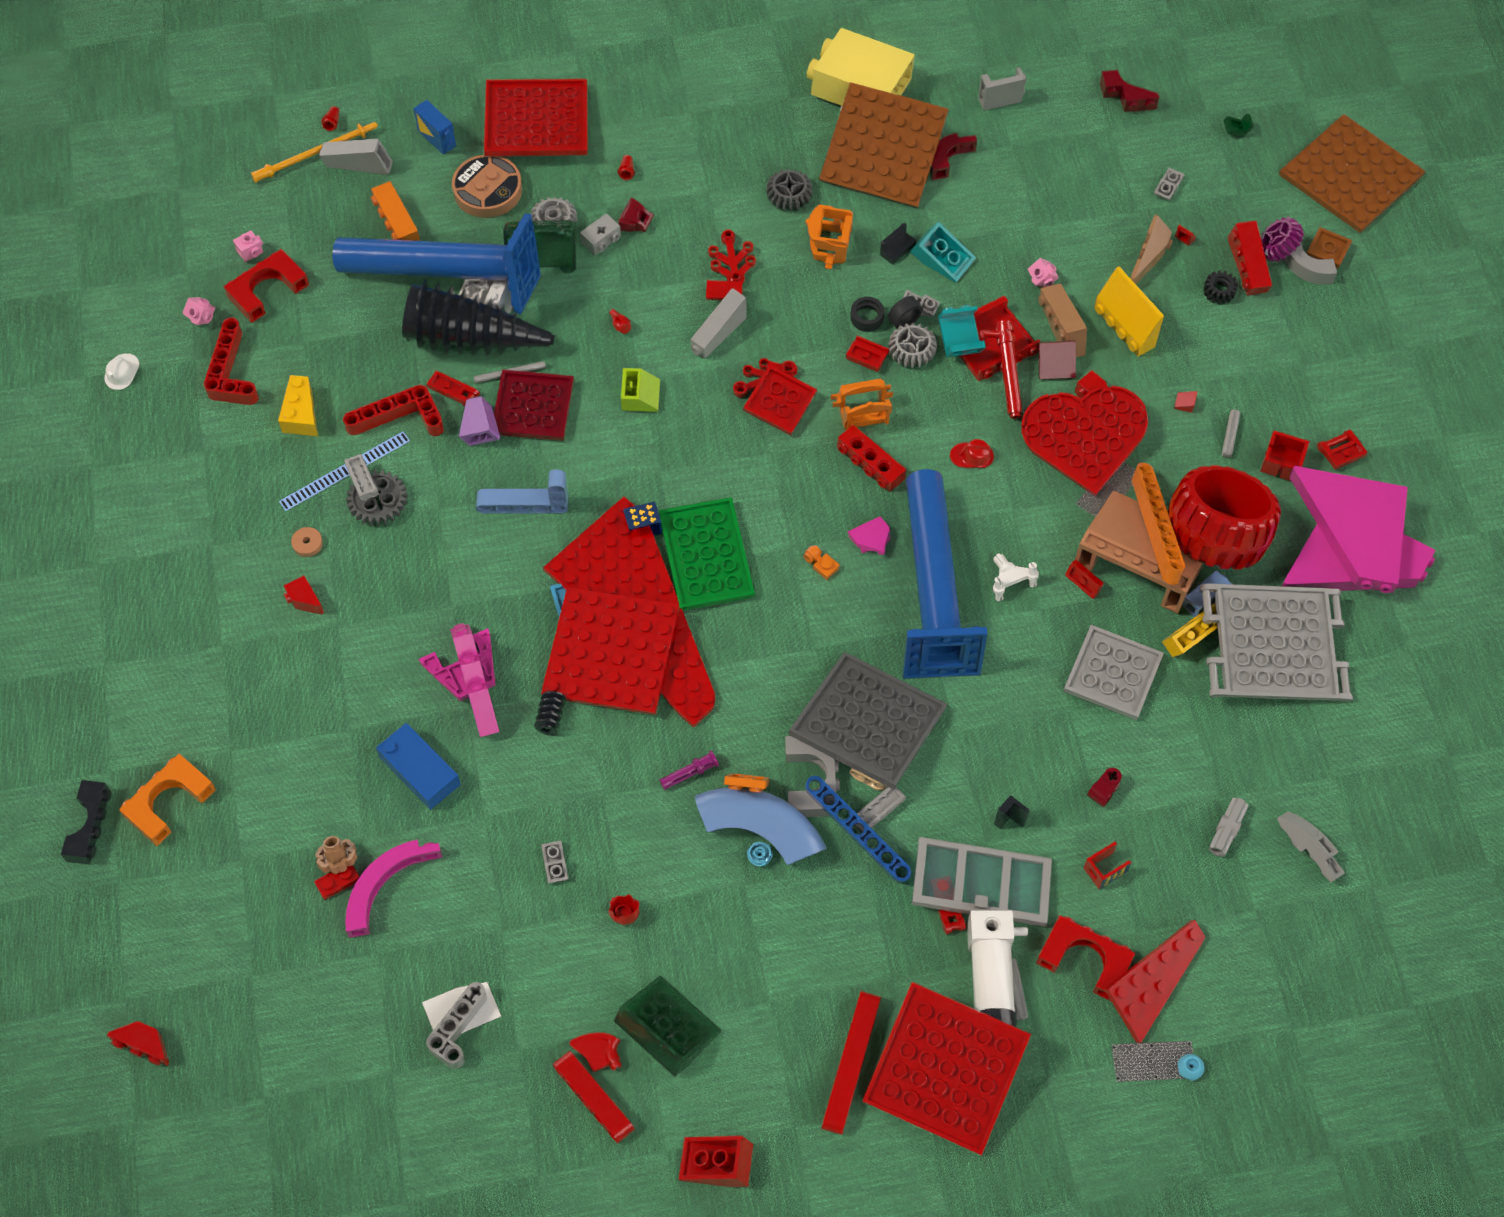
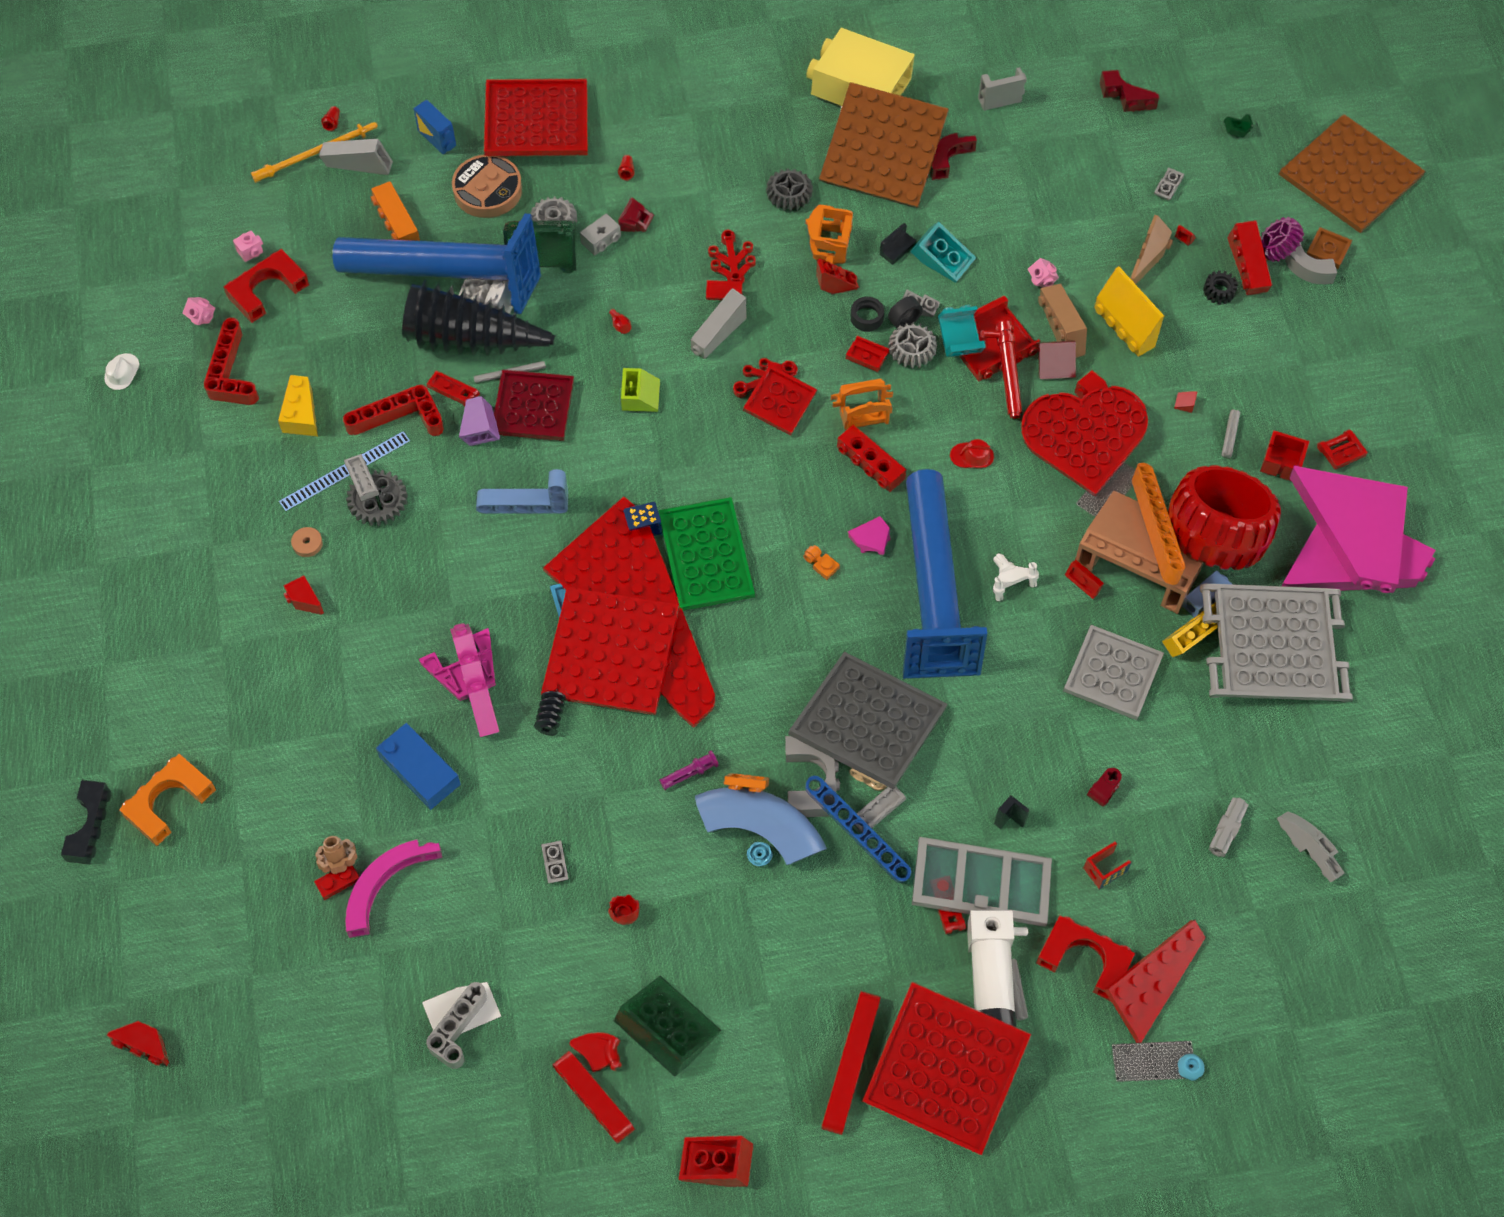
(835, 278): none -> red slope

